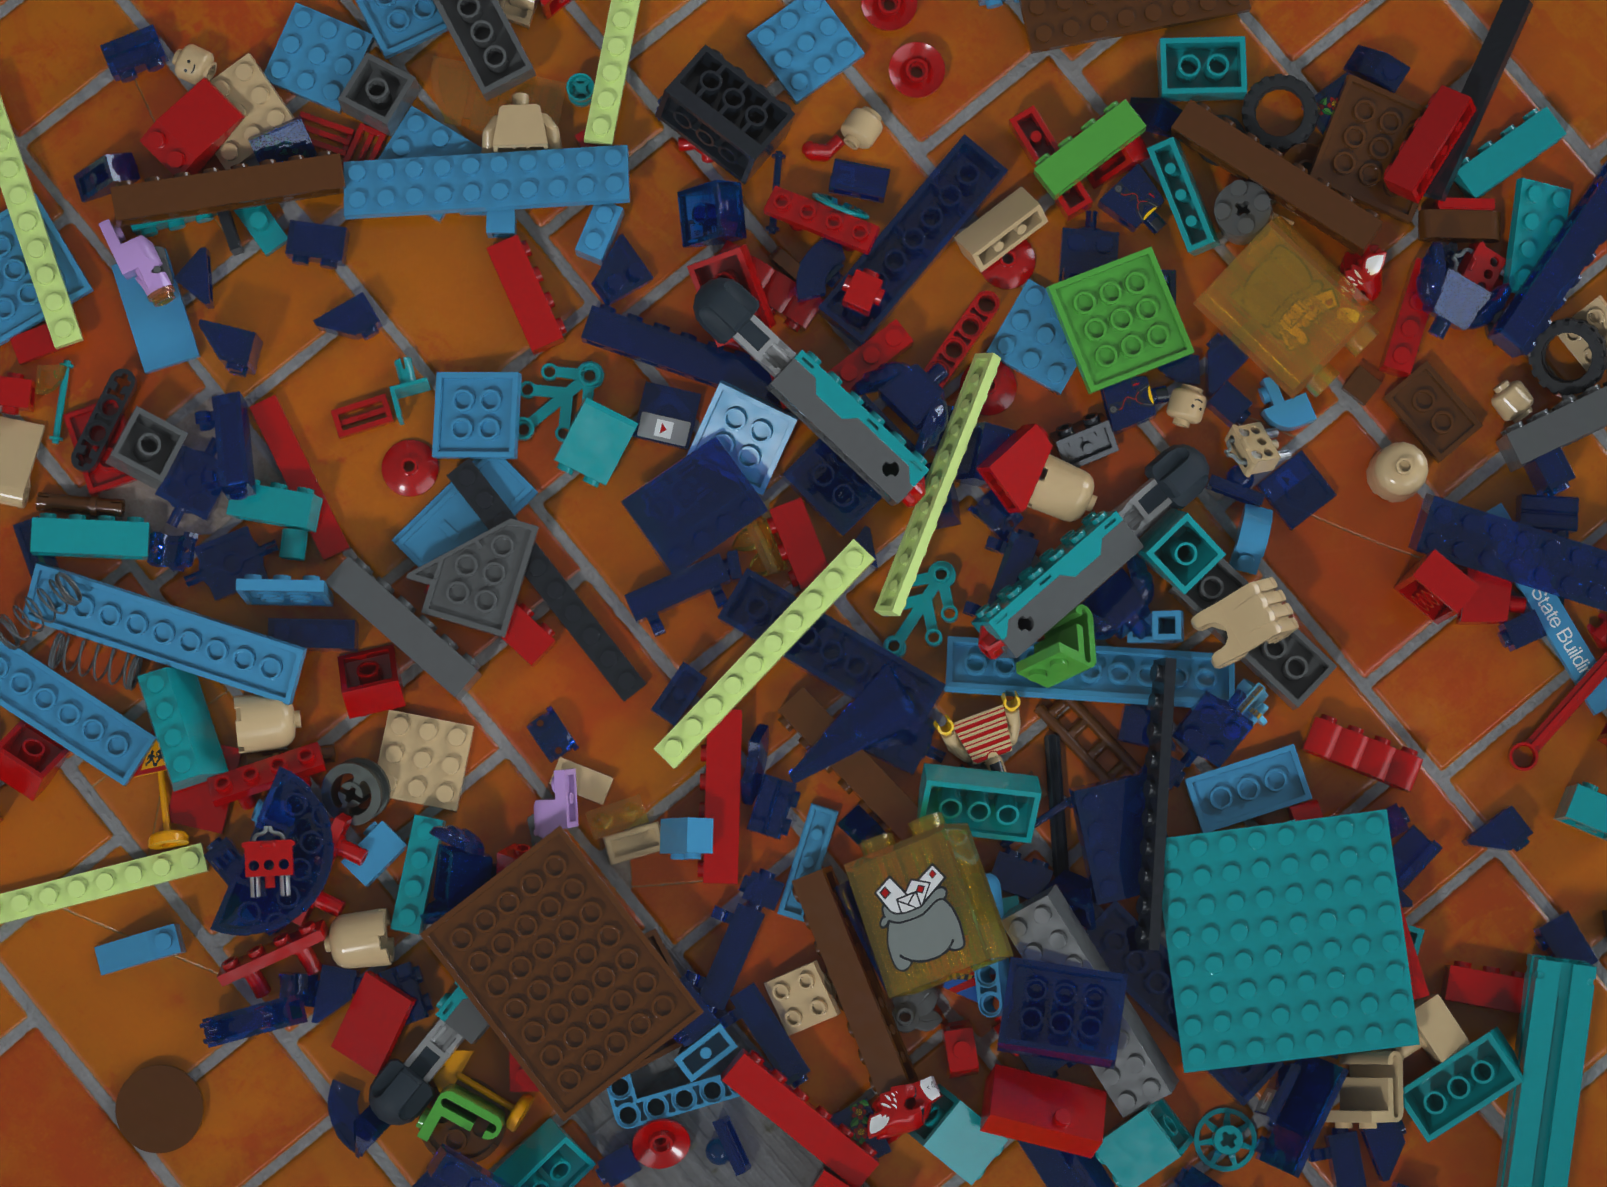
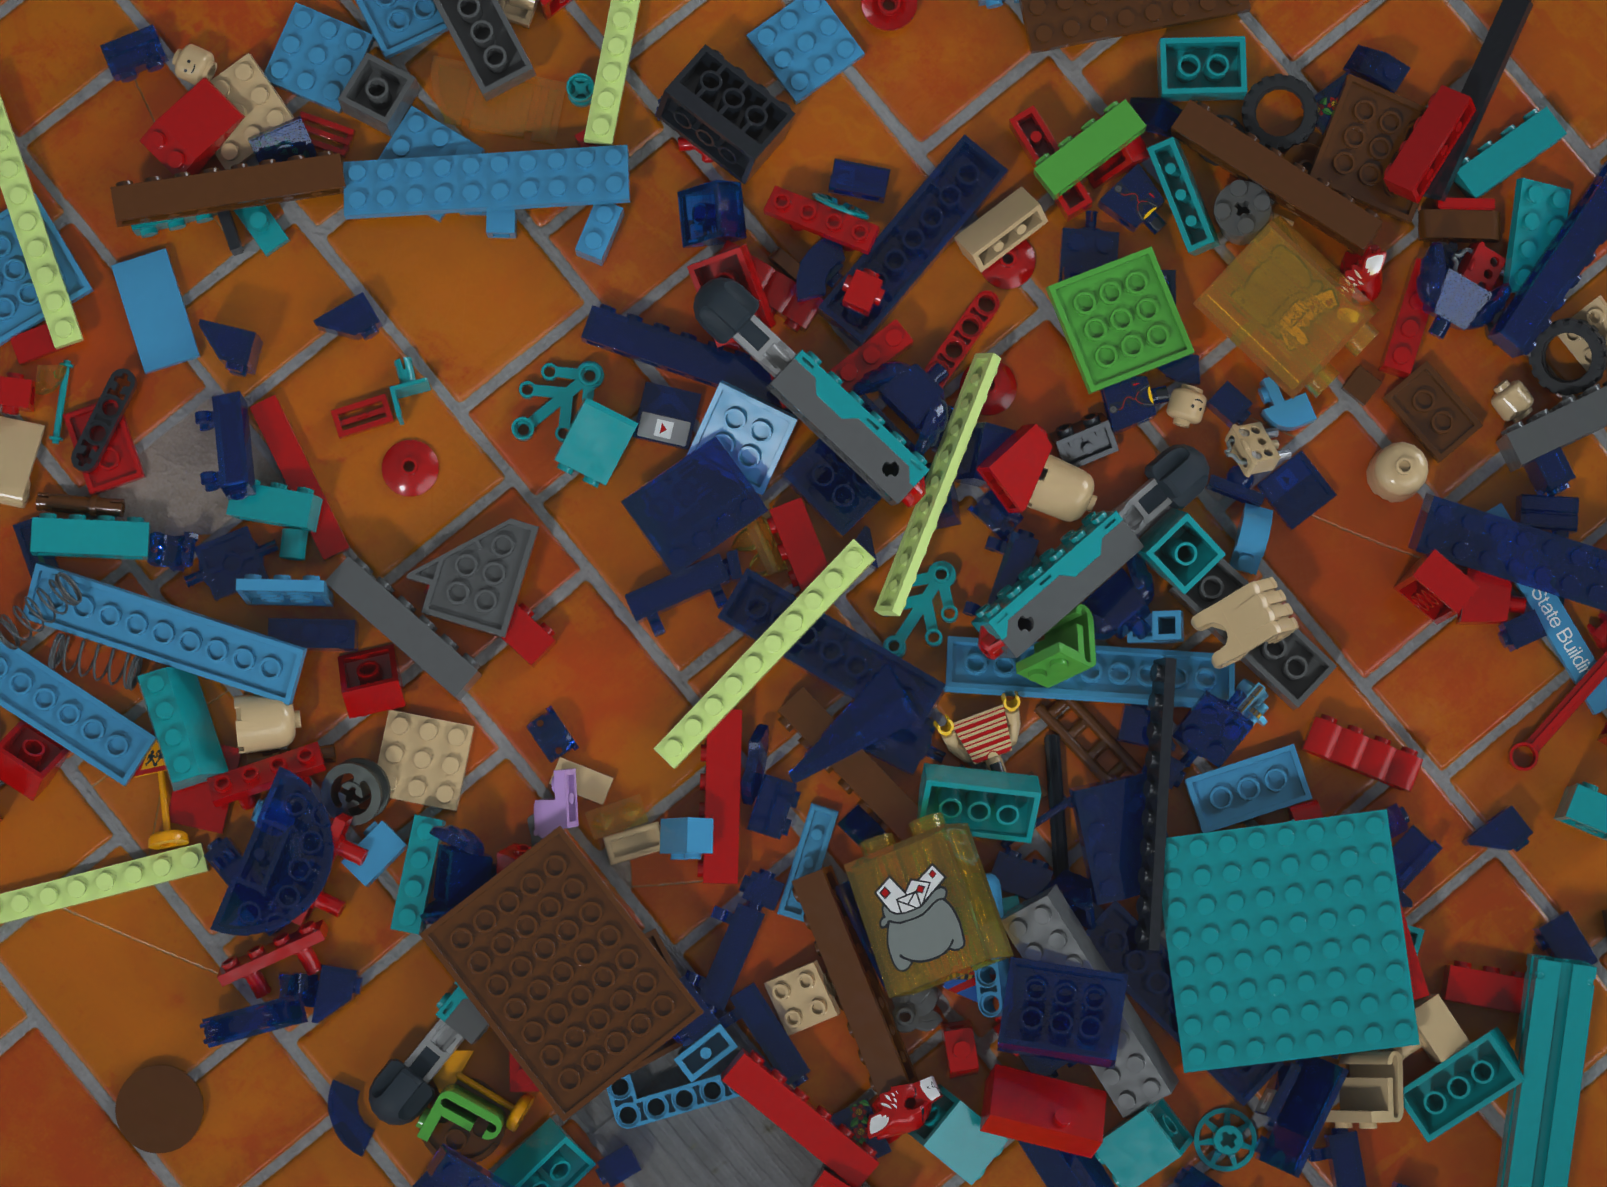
(104, 173): clear blue slope -> none
(140, 949): dark azure slope -> none
(141, 259): lavender plate -> none
(146, 448): dark grey brick -> none
(183, 484): clear blue plate -> none
(197, 277): clear blue slope -> none
(269, 850): red piece -> none
(317, 244): clear blue brick -> none
(356, 140): red tile -> none
(361, 939): tan cylinder -> none
(367, 1130): clear blue tile -> none
(373, 1022): red tile -> none
(408, 979): clear blue brick -> none
(450, 519): dark azure piece -> none
(476, 415): dark azure plate -> none
(520, 128): tan torso -> none
(526, 295): red brick -> none
(552, 586): black plate -> none
(620, 273): clear blue wing -> none
(661, 1152): red dish -> none
(679, 694): clear blue brick -> none
(727, 1147): clear blue tile -> none
(778, 156): clear blue axle -> none
(822, 152): red arm -> none
(861, 128): tan head -> none
(918, 56): red dish -> none
(1034, 340): dark azure plate -> none
(1221, 362): clear blue slope -> none
(1384, 1146): clear blue slope -> none

